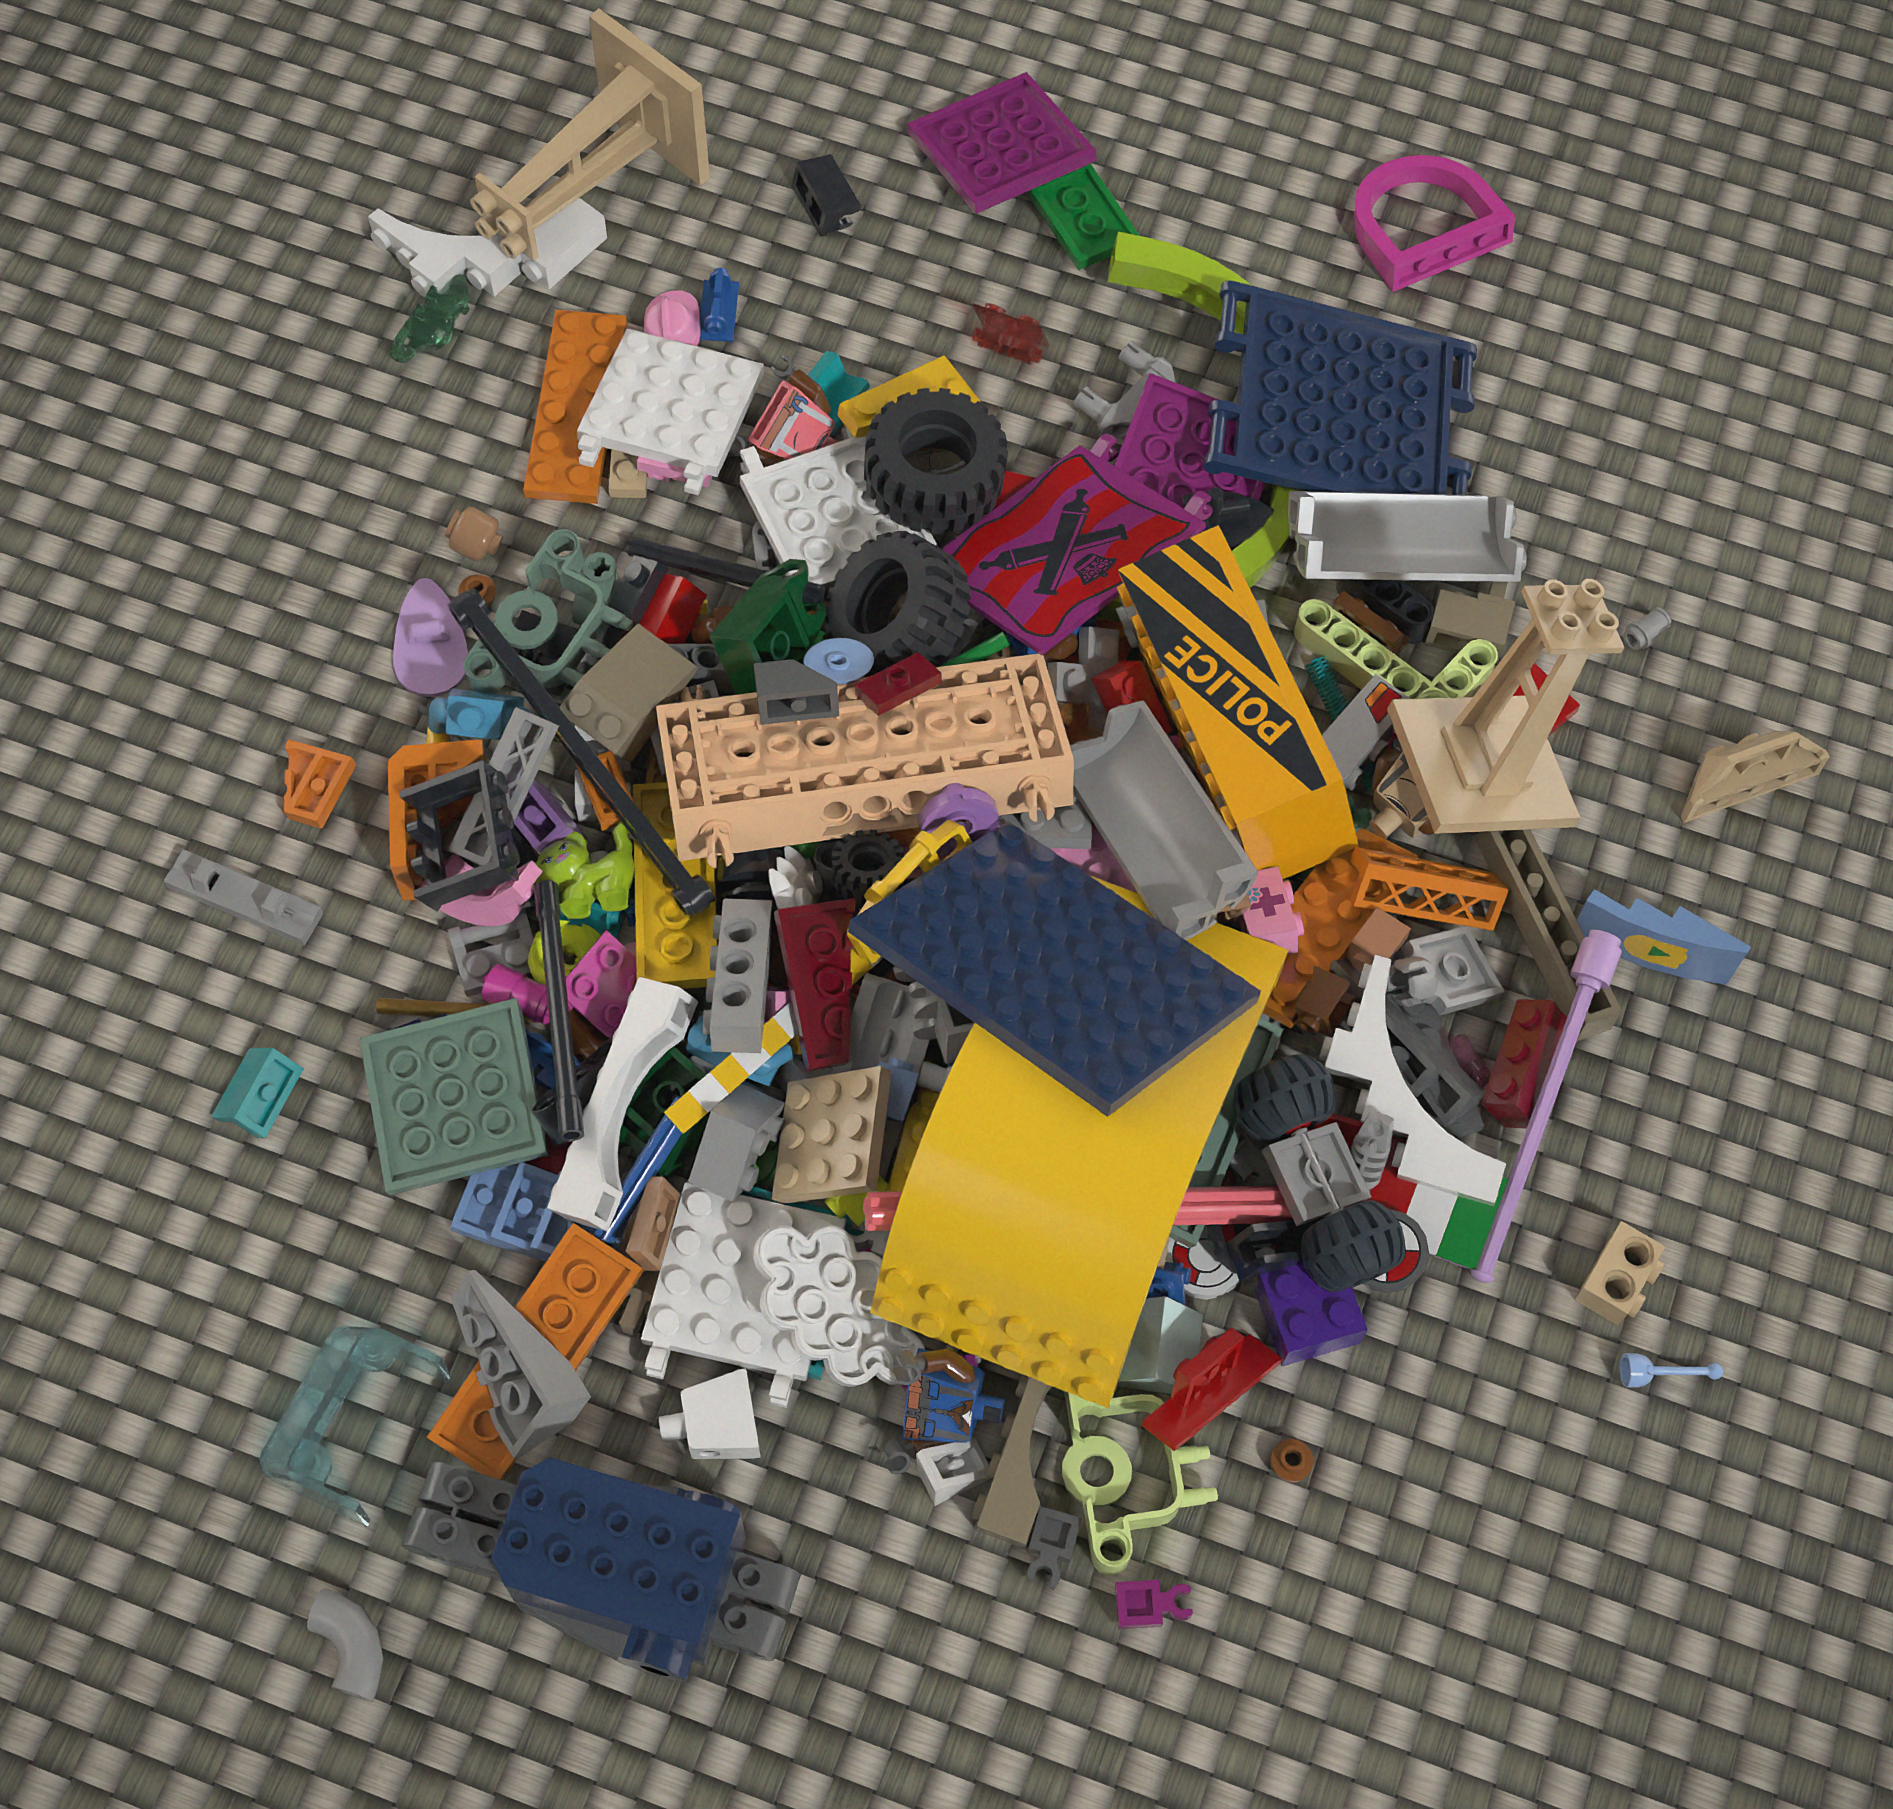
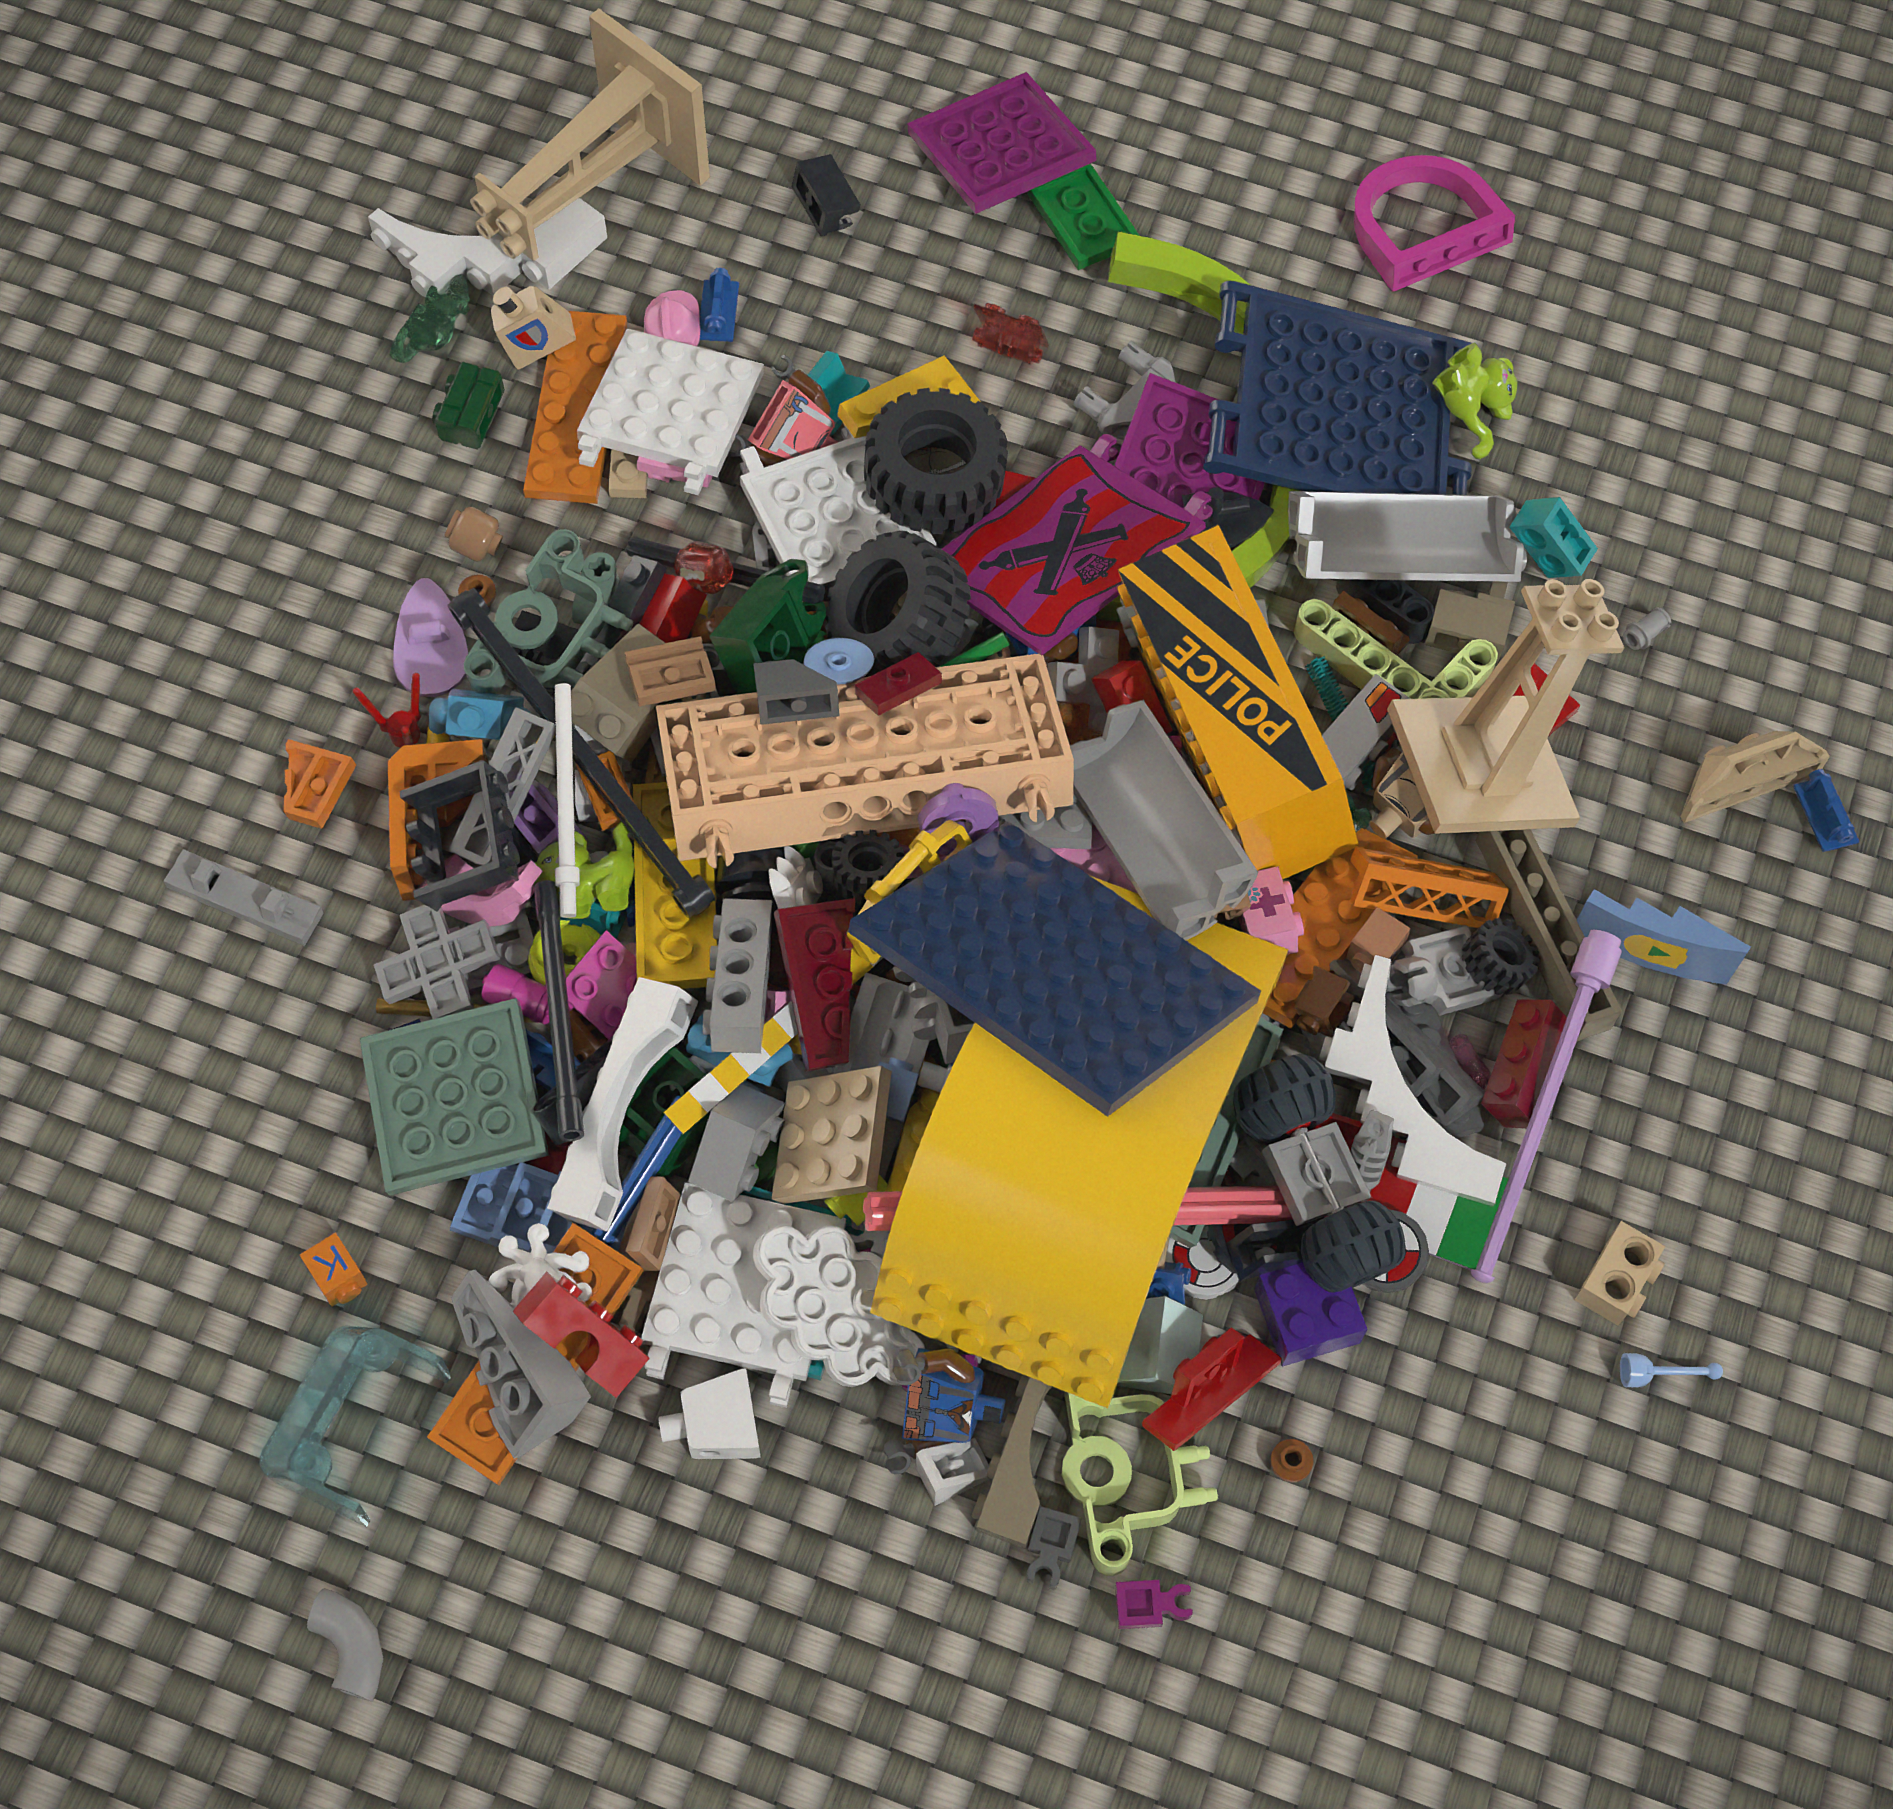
(258, 1091): teal panel -> none
(334, 1270): none -> orange brick
(401, 725): none -> red plant
(436, 961): none -> light grey plate
(468, 405): none -> dark green brick
(530, 324): none -> tan torso
(533, 1265): none -> white animal
(555, 1310): none -> red arch
(566, 875): none -> white bar
(610, 1561): dark blue piece -> none
(669, 671): none -> medium nougat plate
(704, 566): none -> clear red head
(1469, 383): none -> lime animal
(1489, 967): none -> black tyre
(1553, 537): none -> teal brick
(1825, 812): none -> blue hinge

